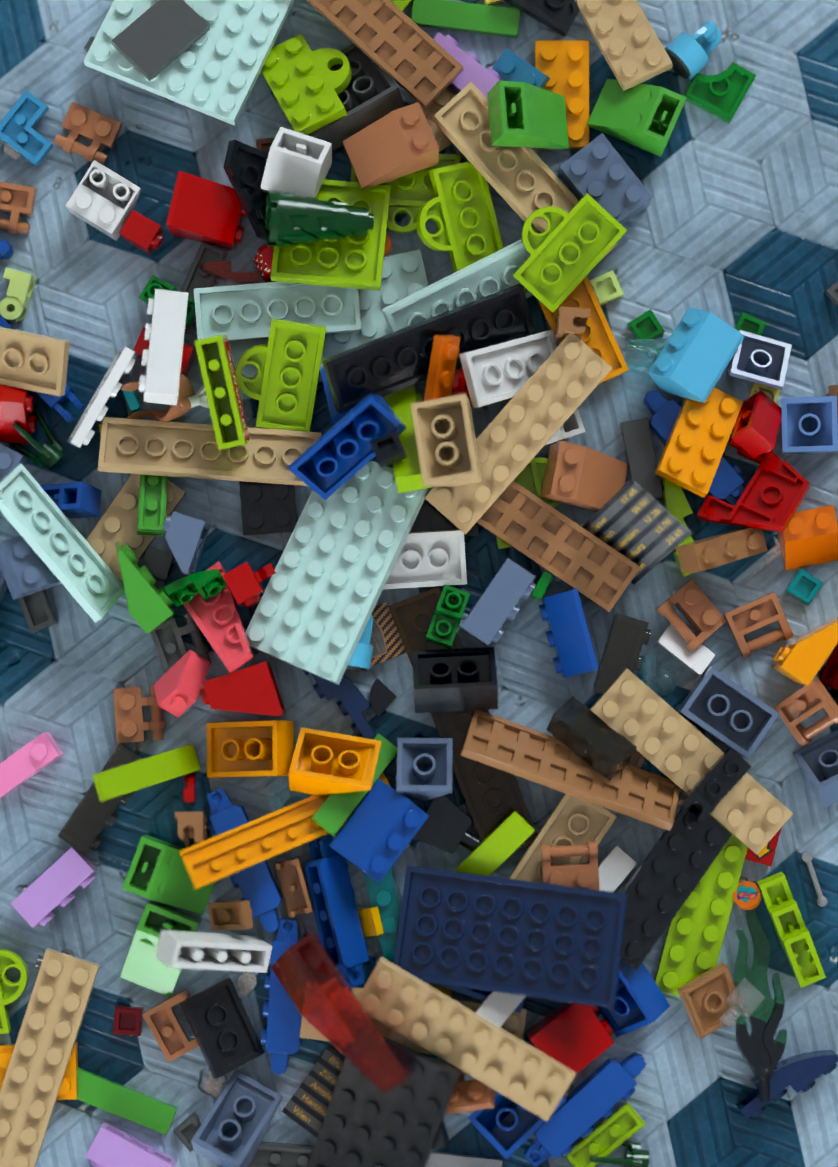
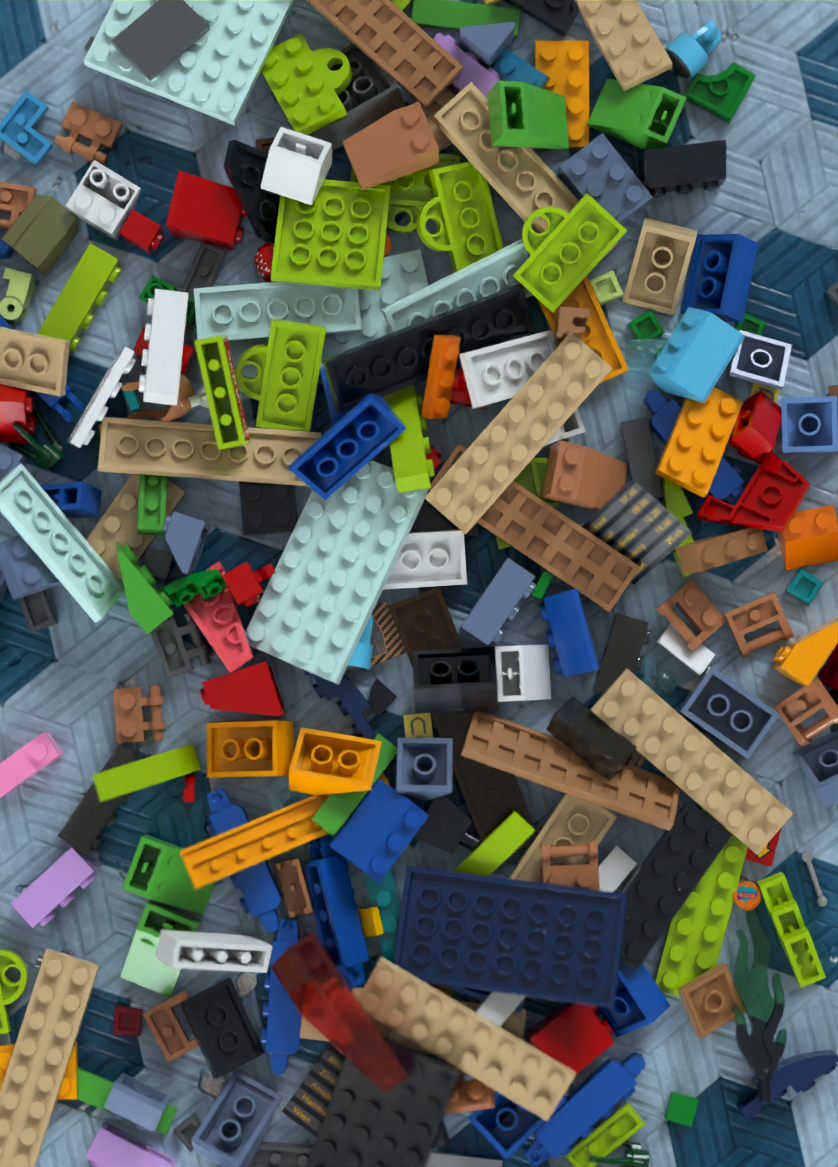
(42, 232): none -> olive slope
(81, 296): none -> lime brick
(137, 1103): none -> sand blue slope
(181, 683): coral slope -> none
(192, 826): medium nougat hinge -> none
(224, 272): clear red slope -> none
(230, 915): medium nougat plate -> none
(308, 220): dark green cone -> none
(388, 449): black plate -> none
(418, 725): none -> light yellow tile
(446, 441): tan slope -> none
(447, 616): green slope -> none
(487, 41): none -> sand blue slope
(523, 672): none -> white slope
(659, 266): none -> tan slope
(681, 1108): none -> green tile
(683, 168): none -> black slope
(715, 784): black plate -> none
(720, 275): none -> blue slope
(743, 1001): clear plate -> none

